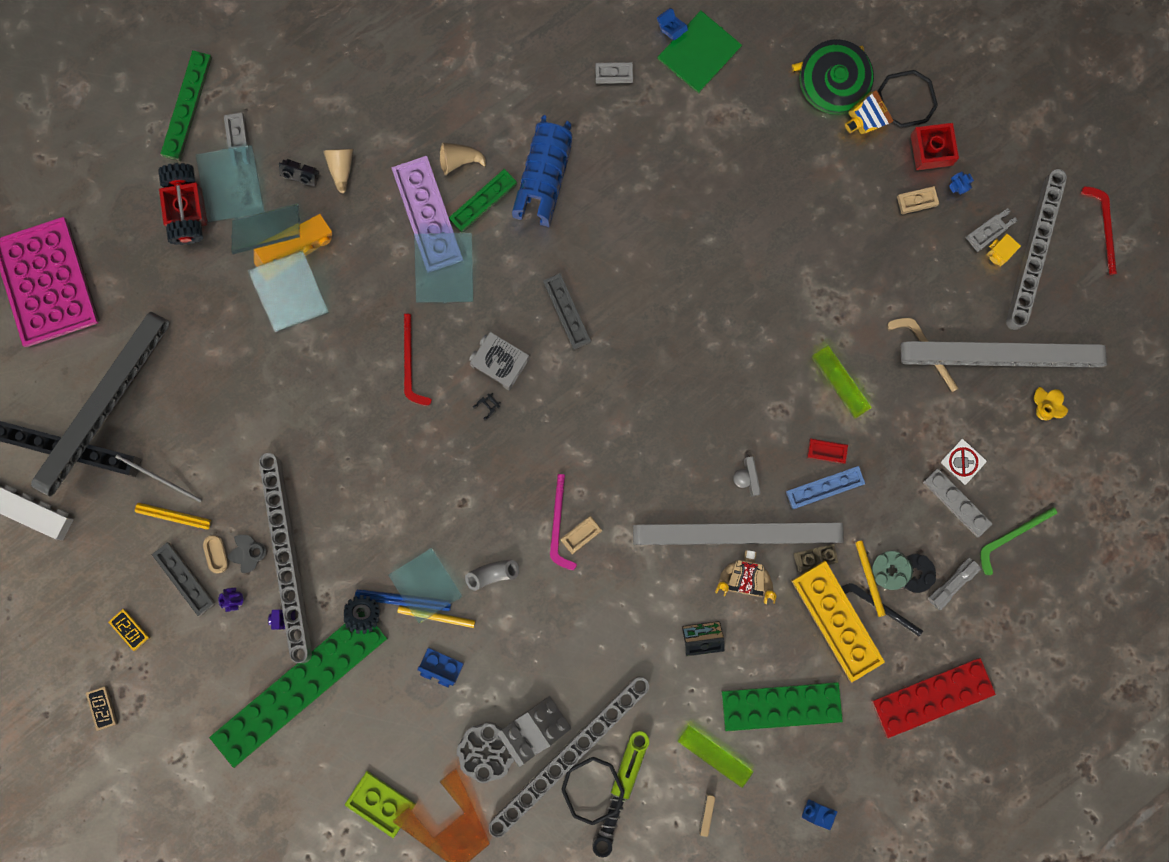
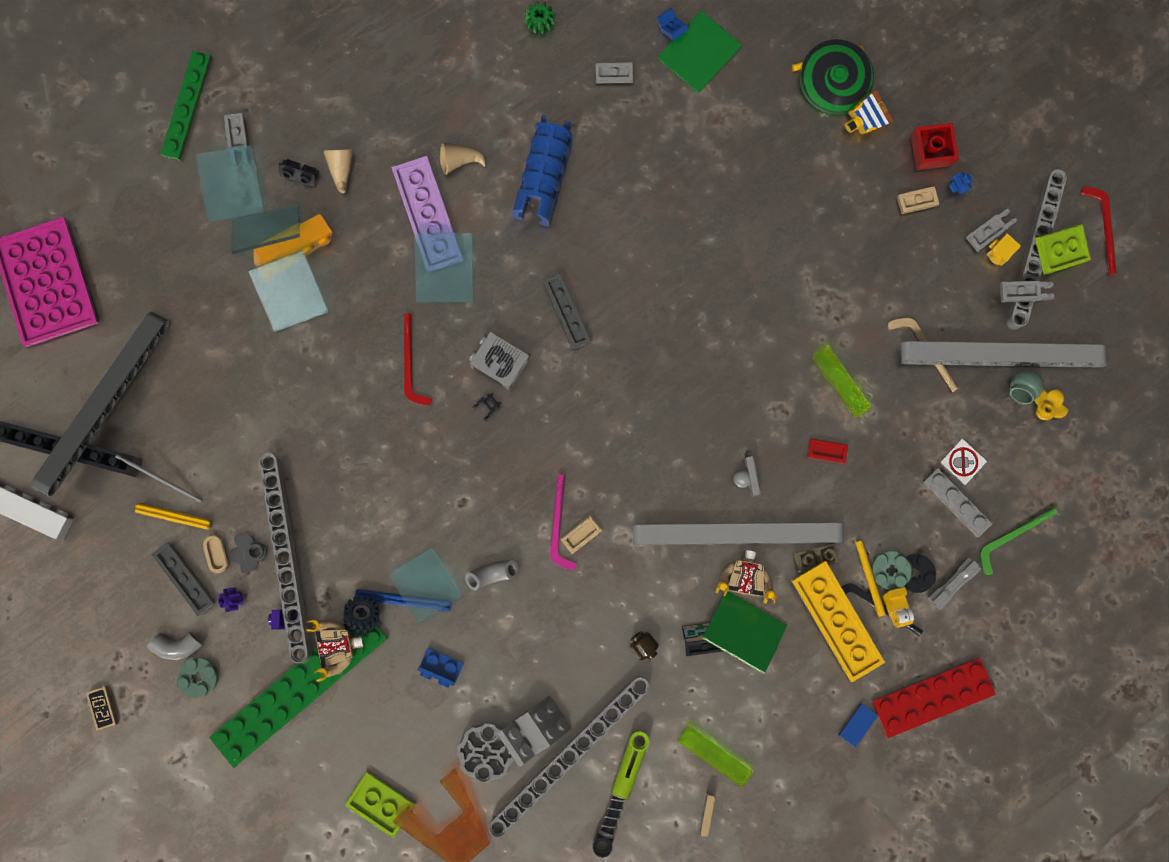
(129, 629): tile -> none
(174, 649): none -> light grey cylinder
(181, 204): brick -> none
(186, 682): none -> sand green plate
(334, 646): none -> torso
(442, 617): yellow bar -> none
(483, 200): green plate -> none
(538, 23): none -> green gear
(616, 779): black piece -> none
(644, 646): none -> dark brown head
(745, 632): none -> green piece
(781, 706): green plate -> none
(819, 814): blue bracket -> none
(825, 487): medium blue plate -> none
(858, 725): none -> blue tile
(898, 607): none -> yellow leg
(931, 90): black piece -> none
(1025, 291): none -> light grey hinge
(1026, 386): none -> sand green piece
(1063, 249): none -> lime tile

